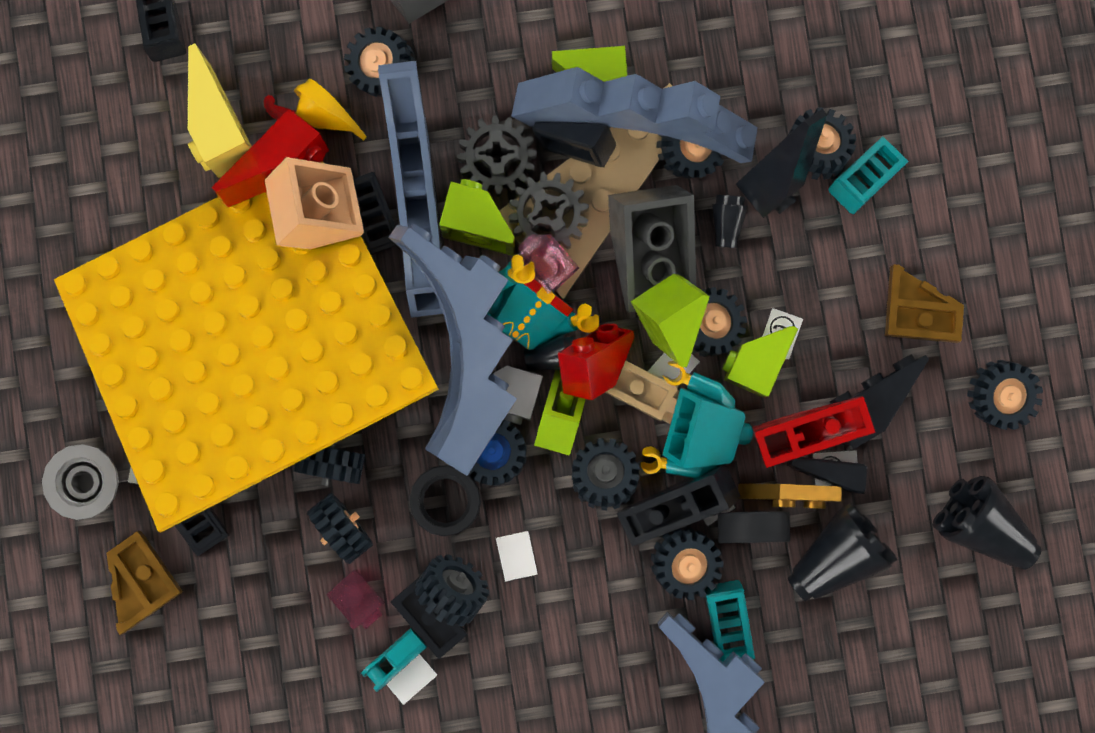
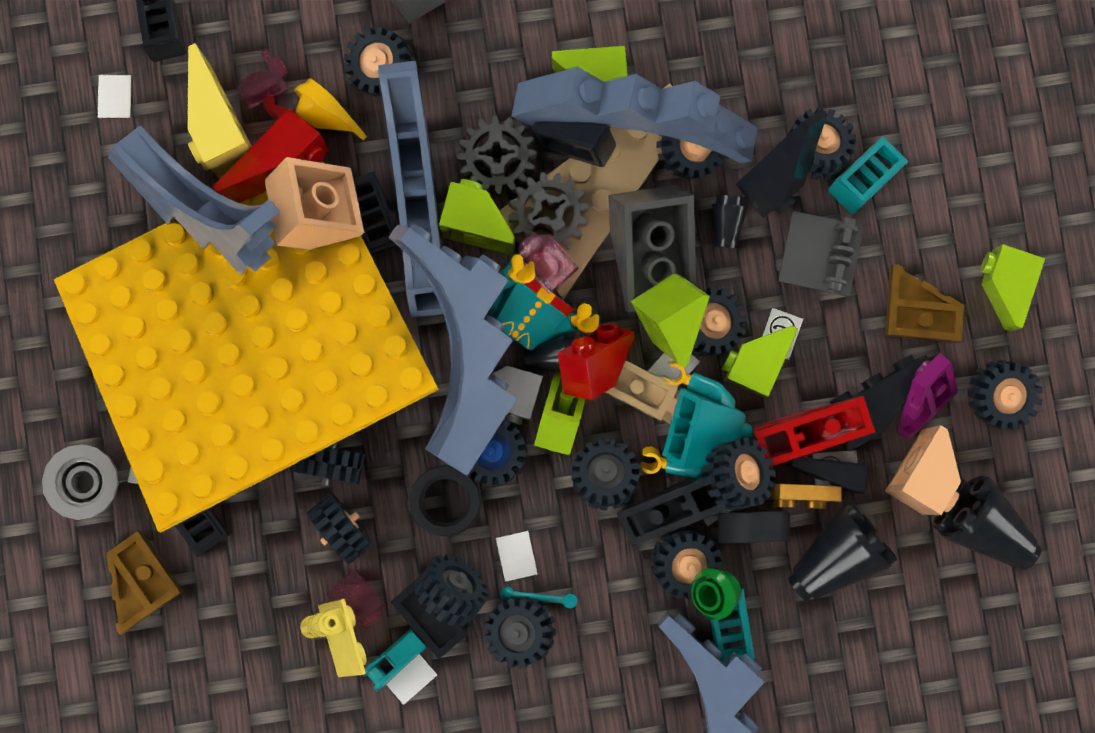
(114, 96): none -> white sticker
(174, 193): none -> sand blue arch
(260, 84): none -> clear pink bracket
(337, 624): none -> light yellow hinge
(520, 631): none -> black wheel
(568, 600): none -> teal hinge
(715, 593): none -> green cone
(739, 474): none -> black wheel
(821, 253): none -> dark grey hinge
(928, 474): none -> light nougat slope
(929, 393): none -> magenta wing
(1011, 283): none -> lime slope

